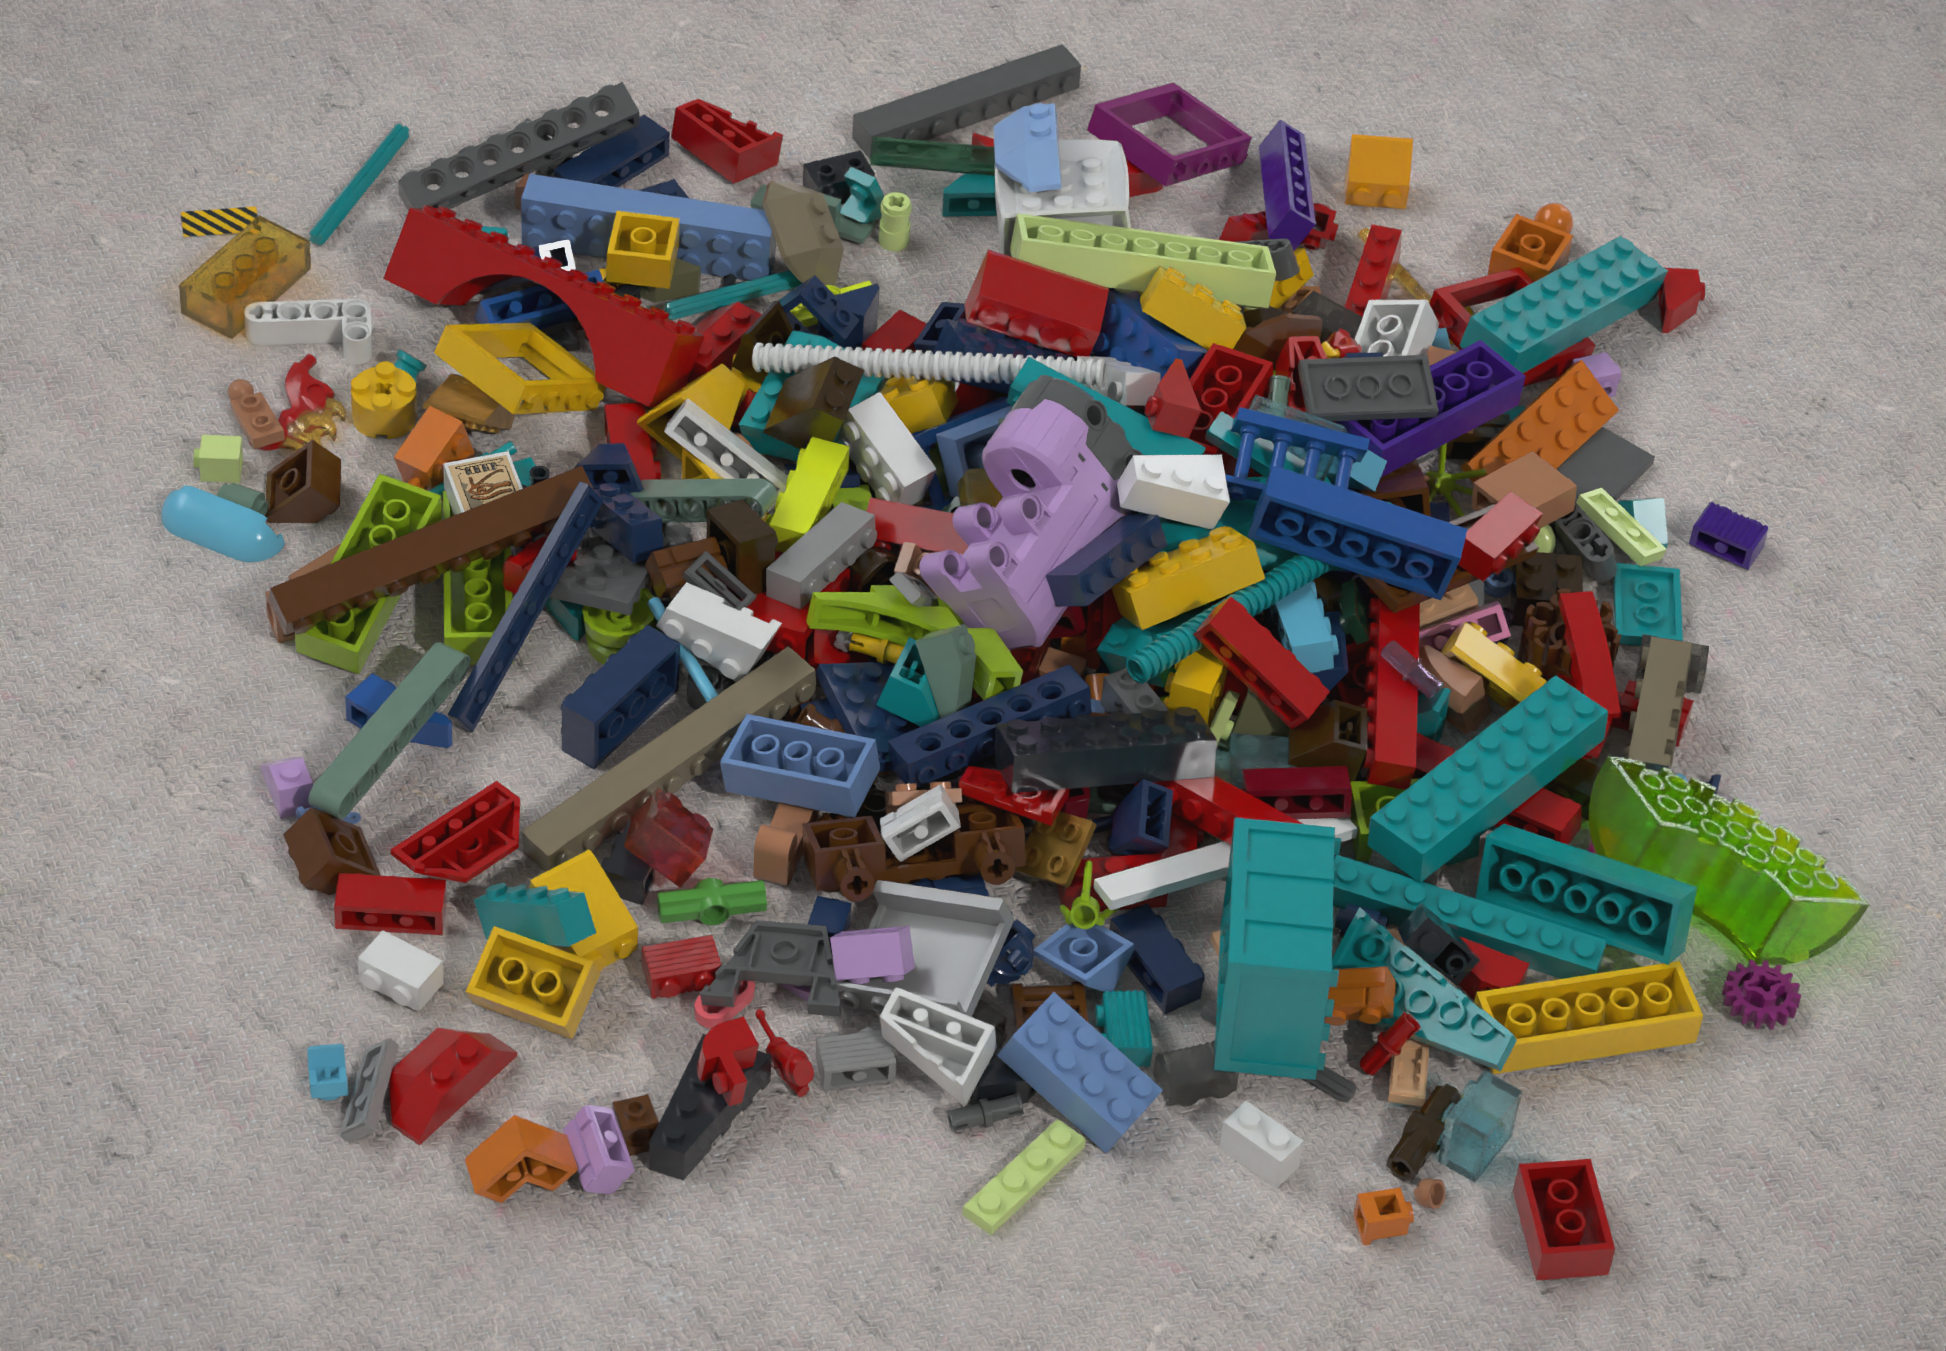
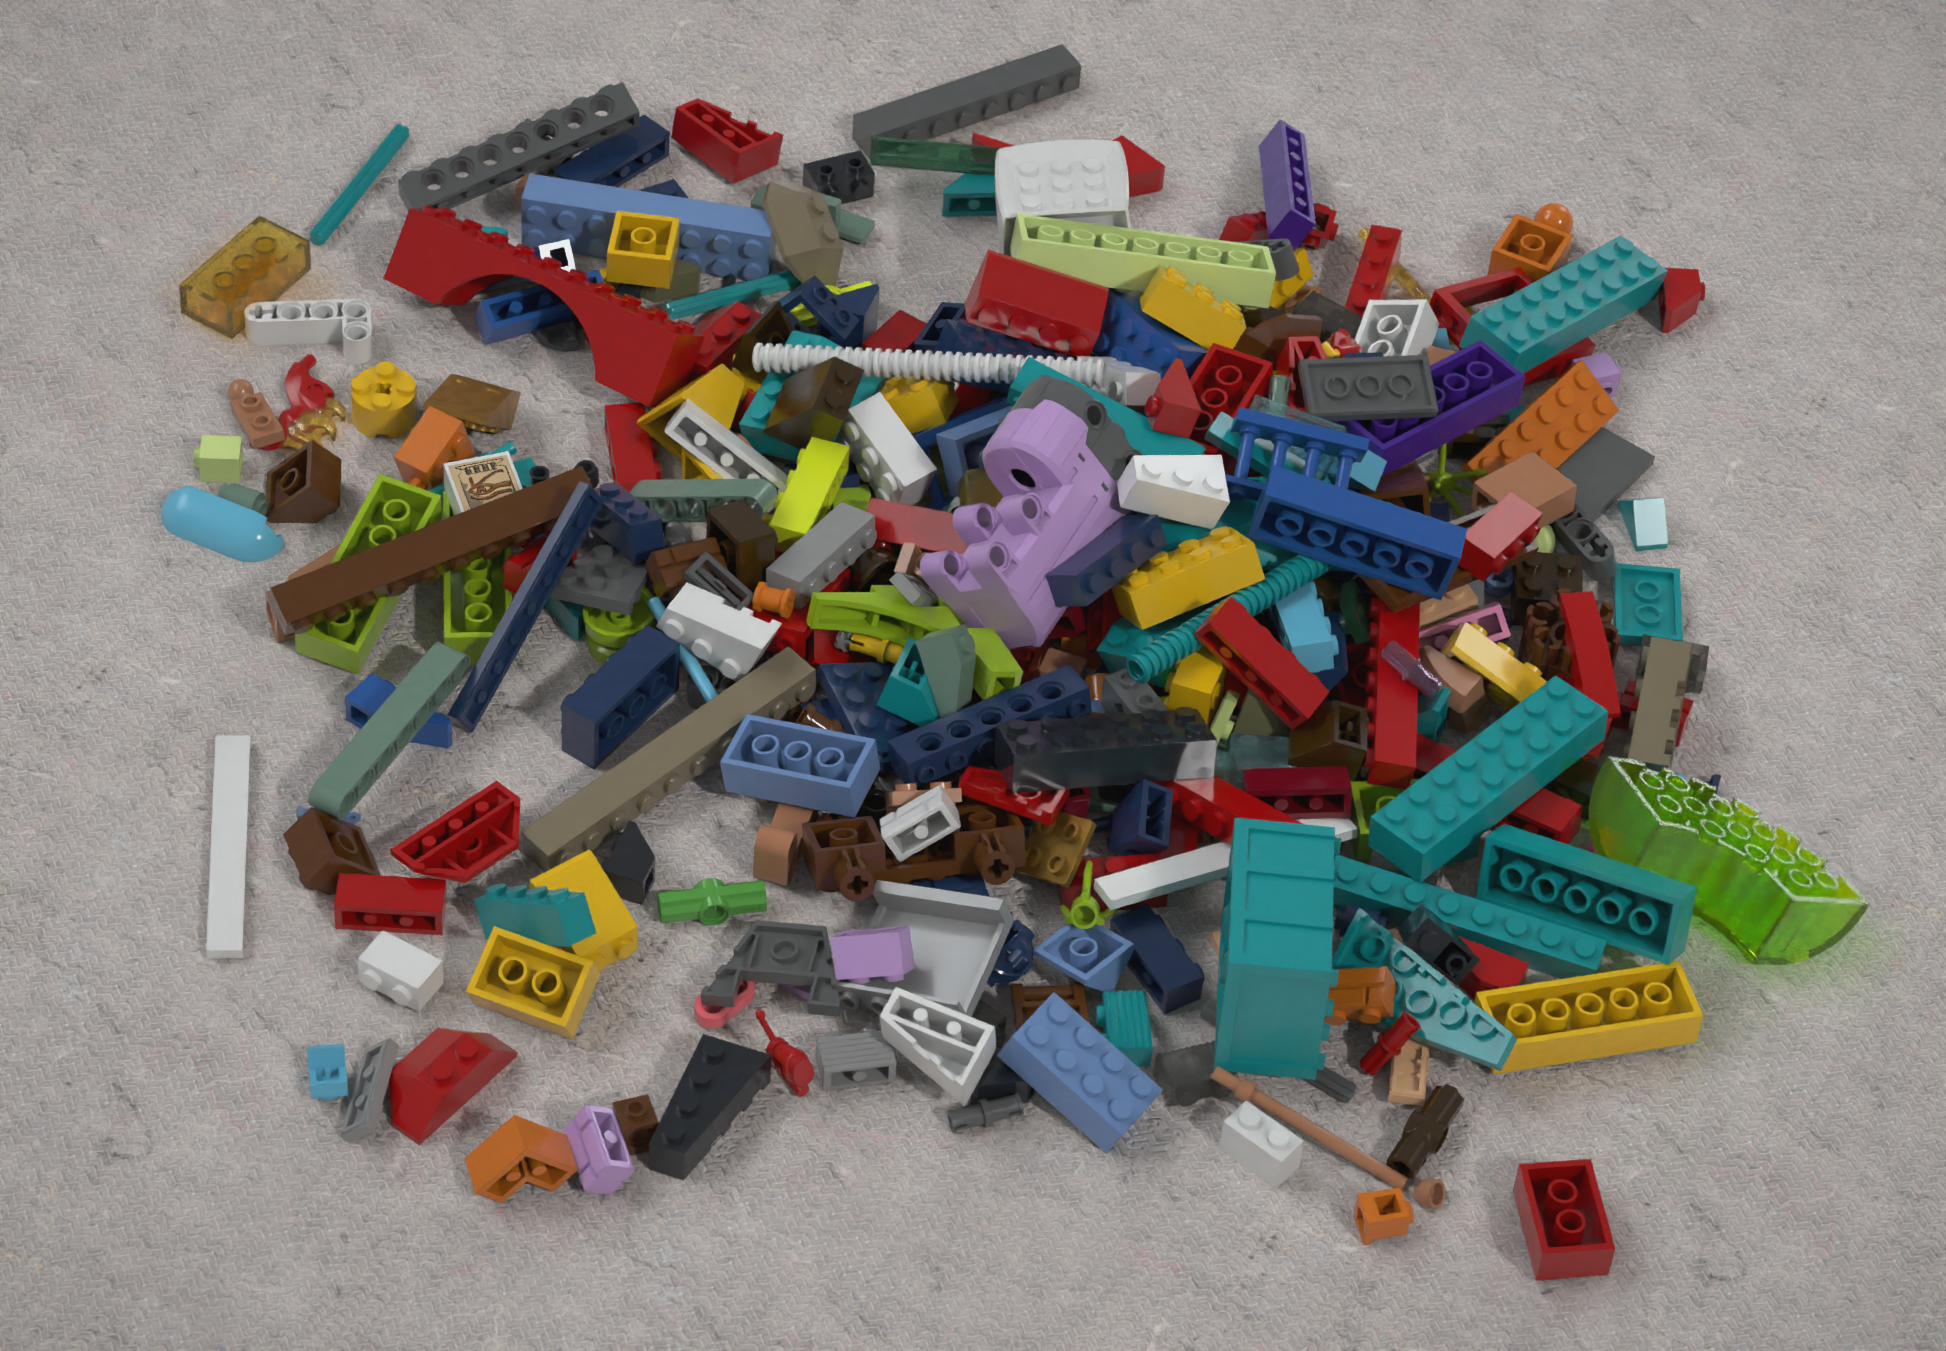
(217, 221): sticker -> none
(228, 847): none -> white tile
(288, 784): lavender slope -> none
(409, 364): teal wheel -> none
(474, 351): yellow window -> none
(611, 465): dark blue slope -> none
(669, 837): clear red brick -> none
(680, 966): red brick -> none
(724, 1054): red brick -> none
(773, 599): none -> orange bush
(832, 914): dark blue brick -> none
(865, 197): teal slope -> none
(894, 222): yellowish green piece -> none
(1023, 1176): yellowish green plate -> none
(1029, 147): light blue wedge -> none
(1115, 118): magenta window -> none
(1247, 1091): none -> nougat bar
(1378, 171): light orange slope -> none
(1478, 1125): clear light blue brick -> none
(1621, 527): yellowish green plate -> none
(1729, 535): dark purple brick -> none
(1761, 994): magenta gear -> none

